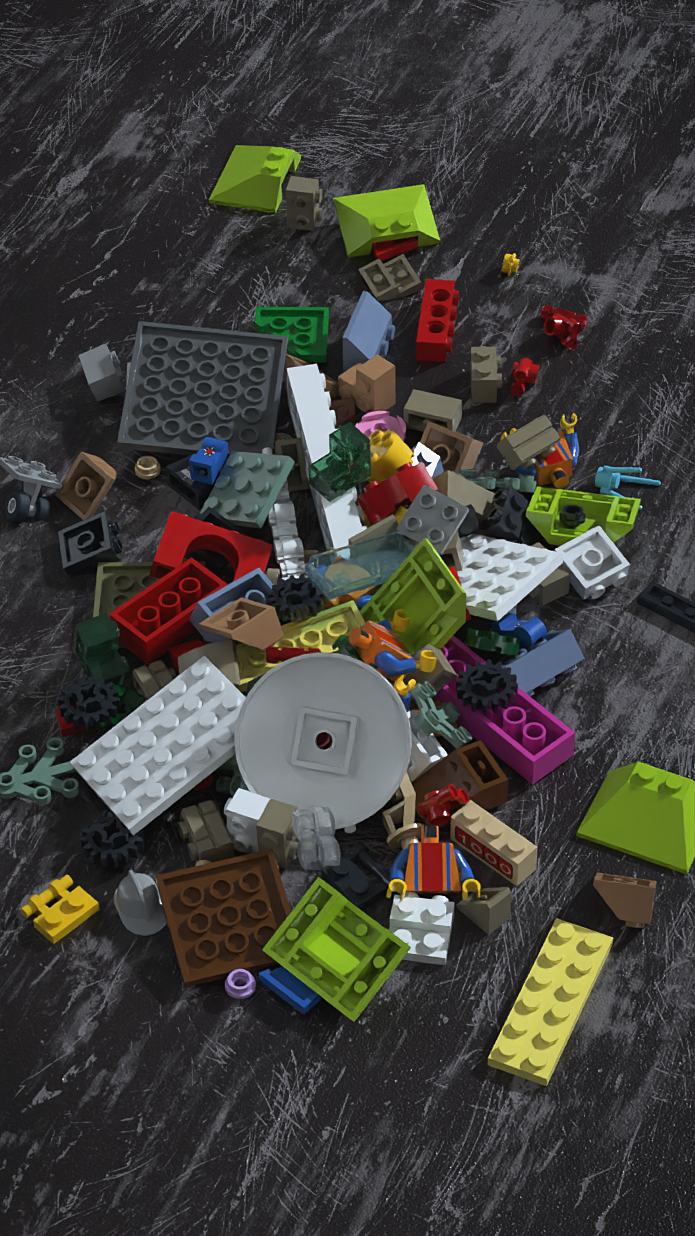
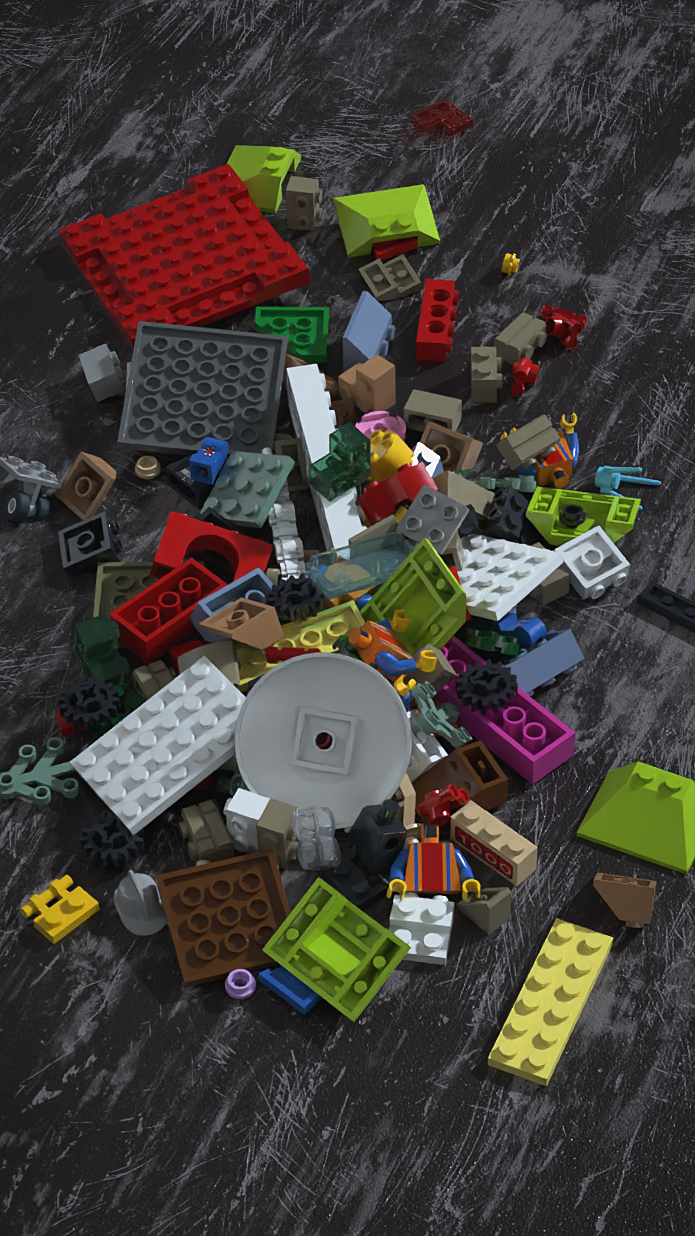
(184, 256): none -> red plate
(378, 836): none -> black torso
(443, 114): none -> clear red plate
(520, 339): none -> dark tan brick

